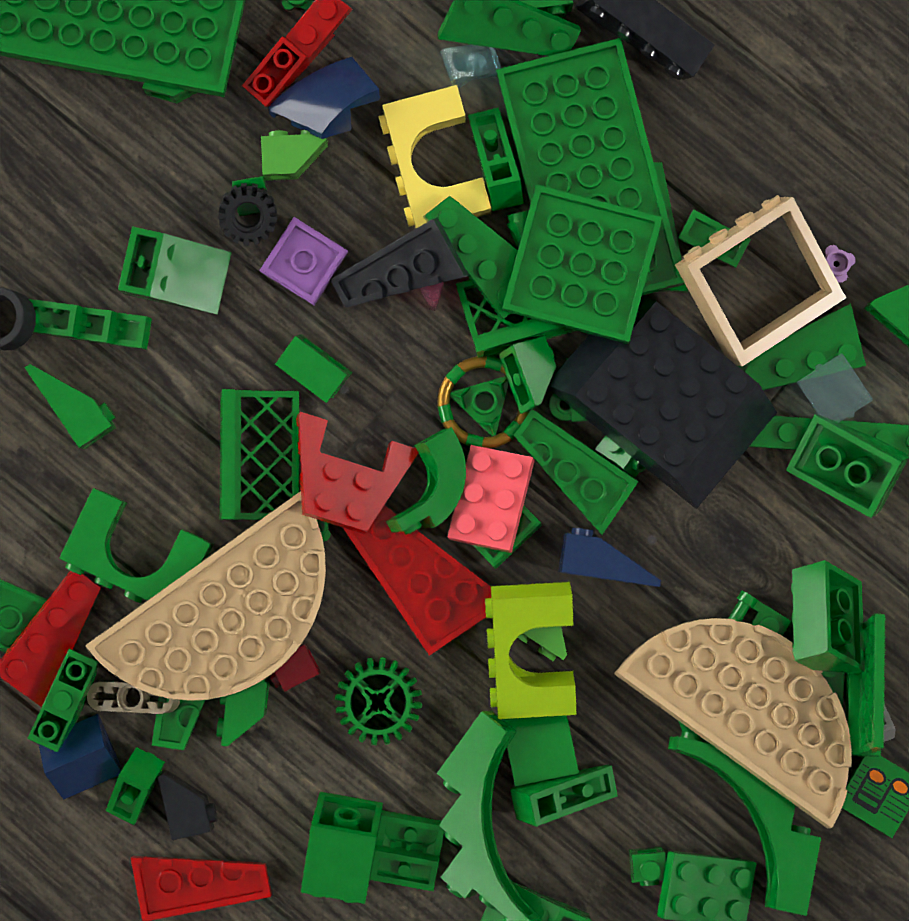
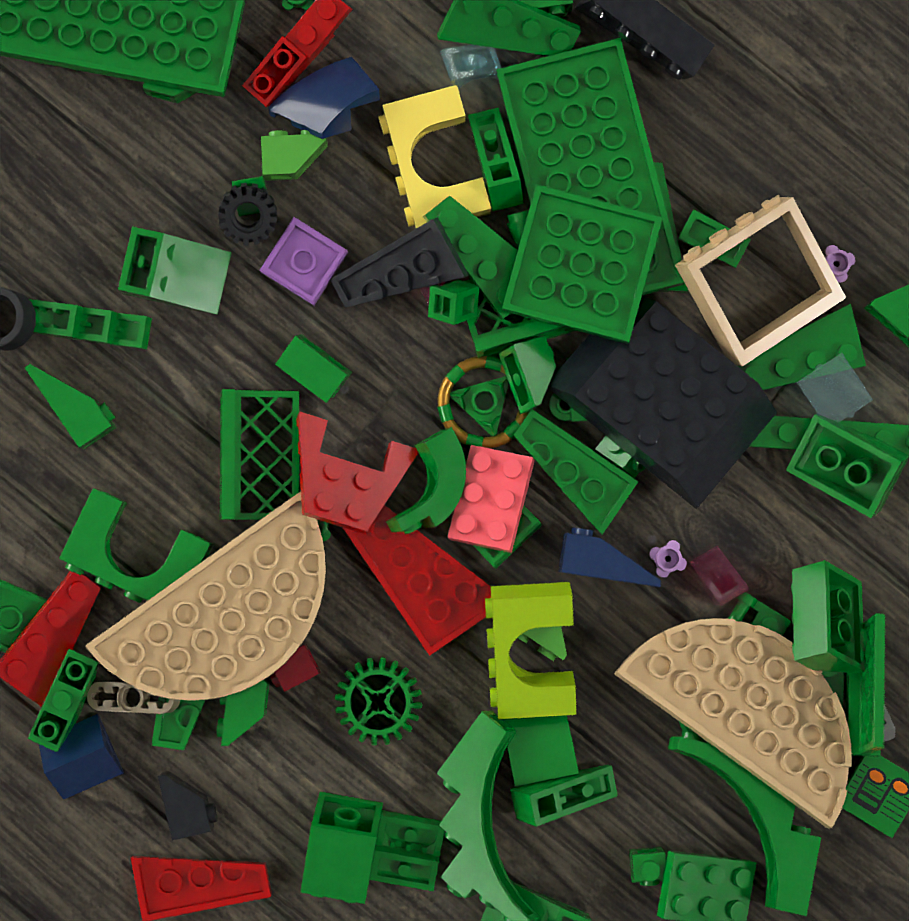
(135, 785): green slope -> none
(453, 302): none -> green brick
(672, 550): none -> lavender plate
(718, 576): none -> clear pink slope

